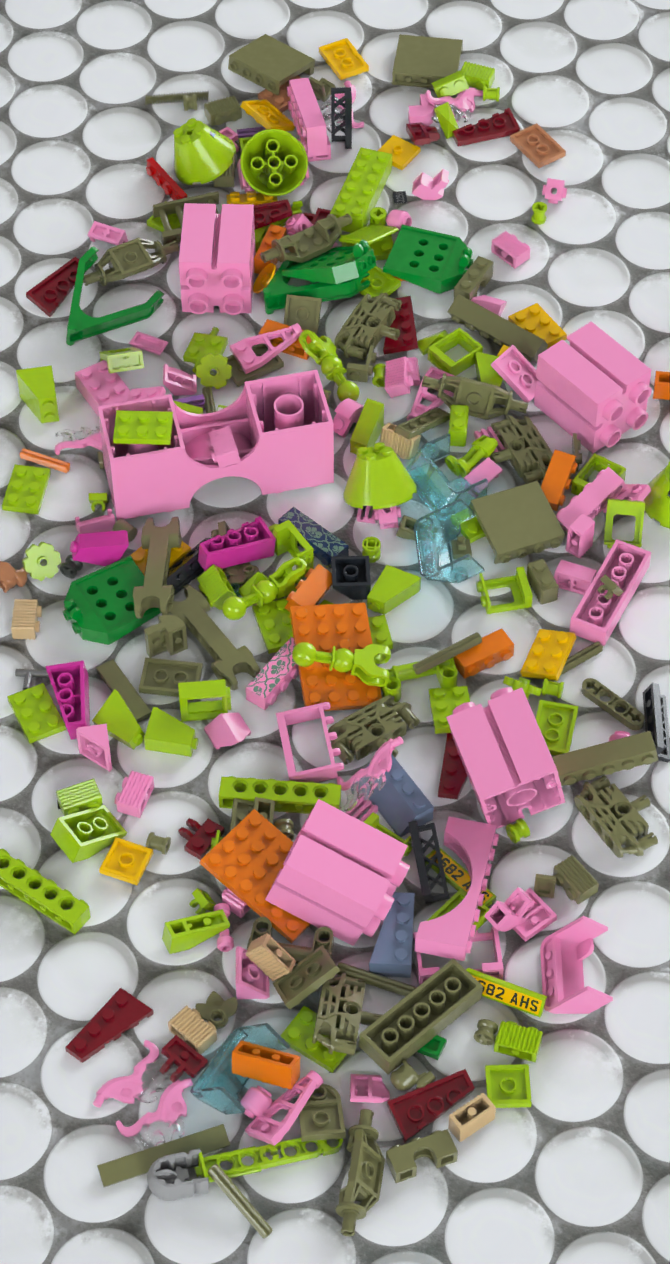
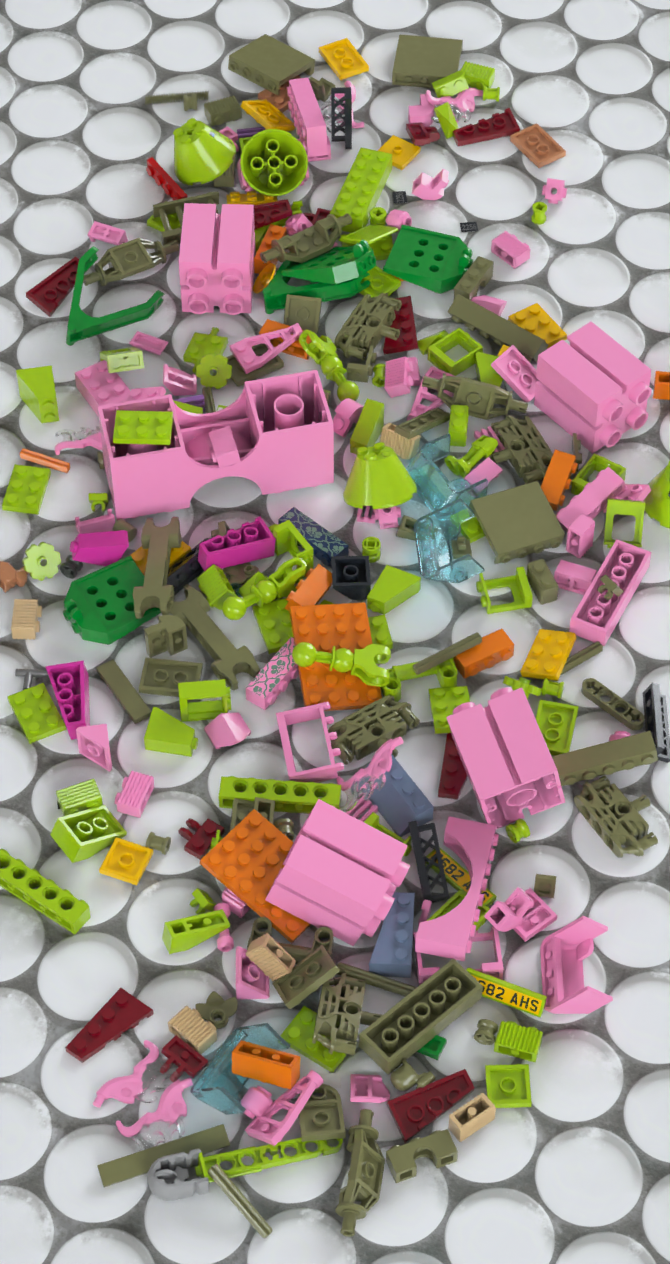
(119, 721): lime slope -> none
(426, 911): none -> bright pink tile
(469, 227): none -> black sticker
(575, 879): olive brick -> none

